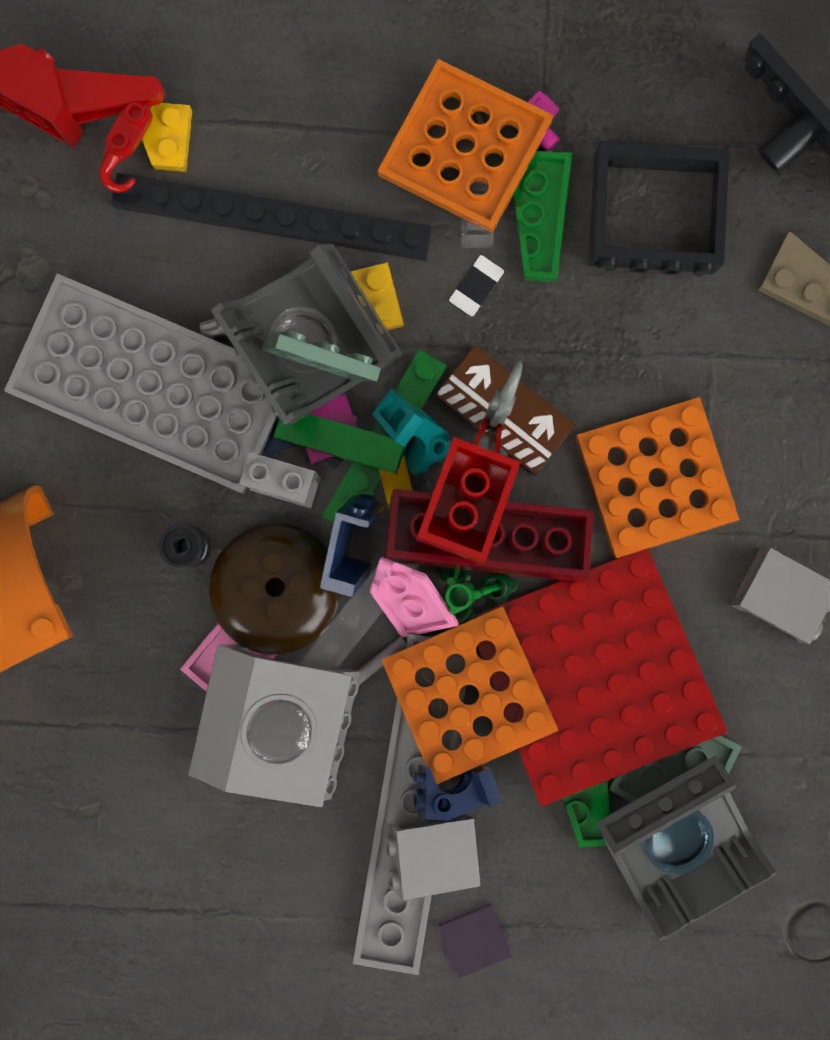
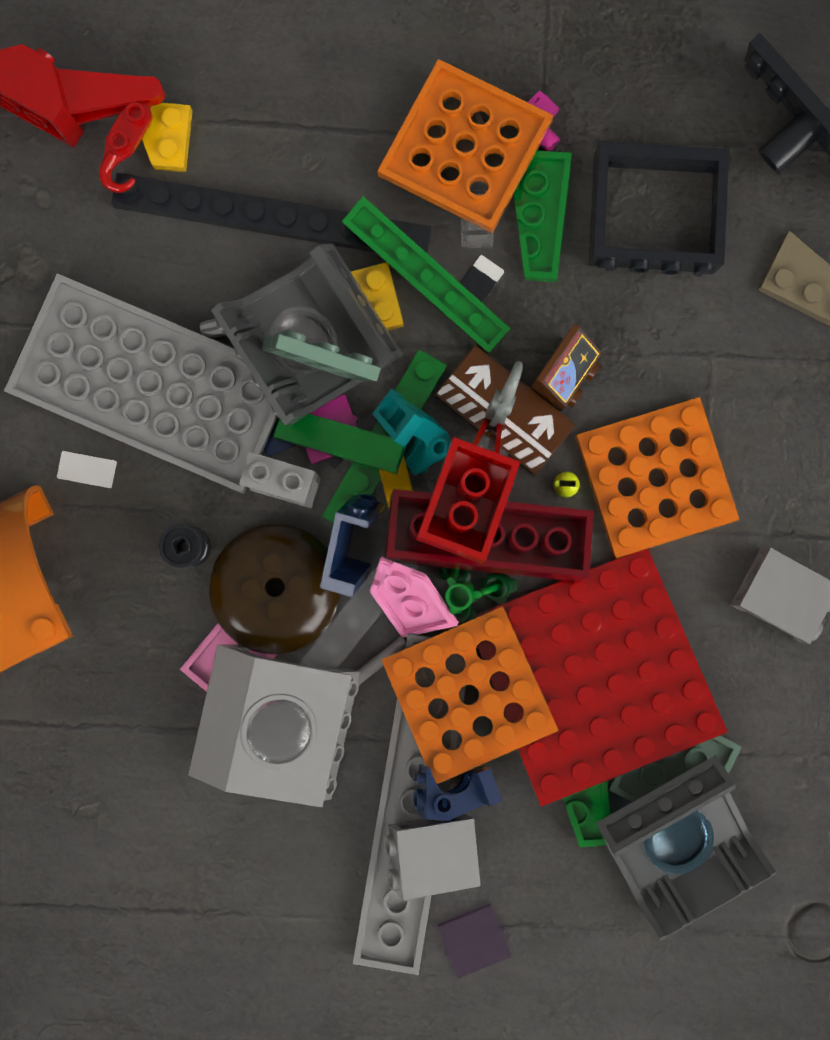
(86, 469): none -> white sticker
(425, 274): none -> green plate
(566, 491): none -> neon yellow hinge
(567, 369): none -> slope

